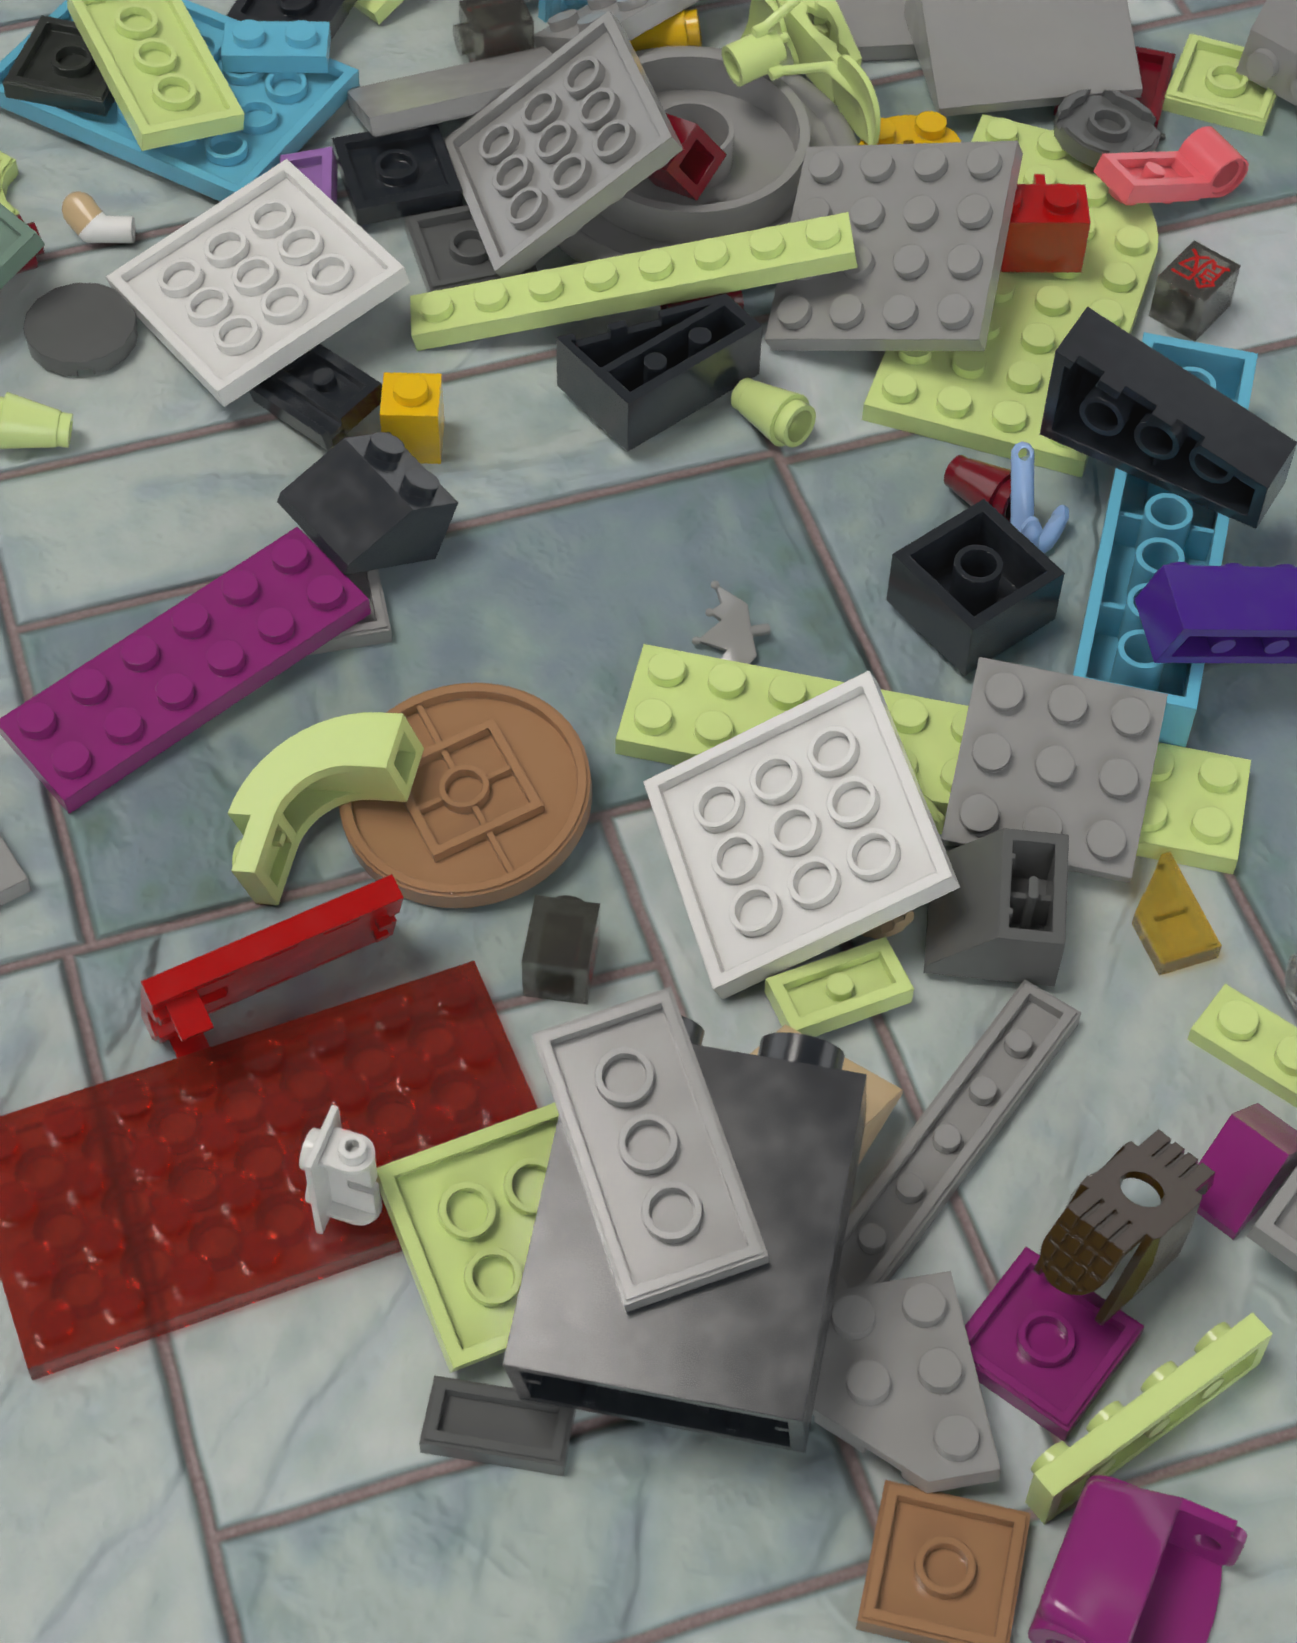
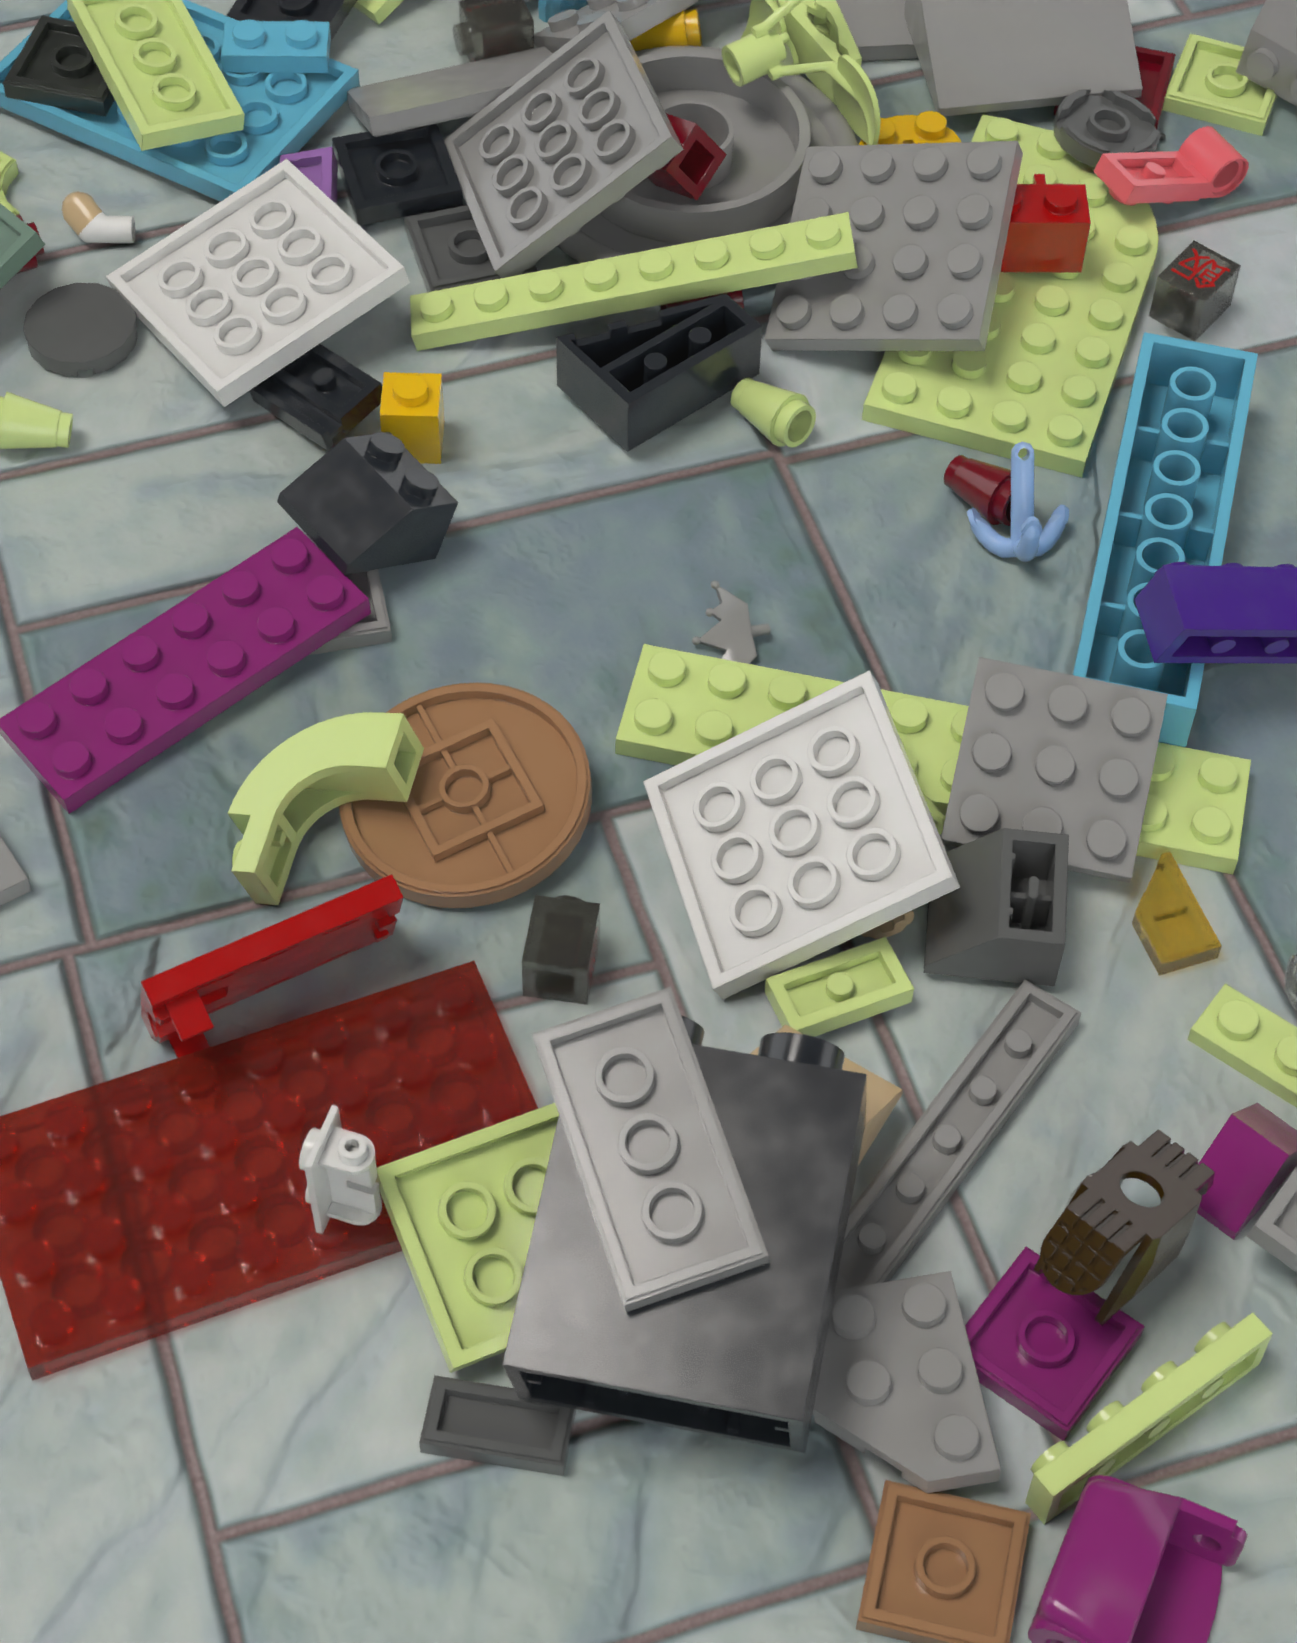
(974, 586): black brick -> none
(1161, 423): black wedge -> none

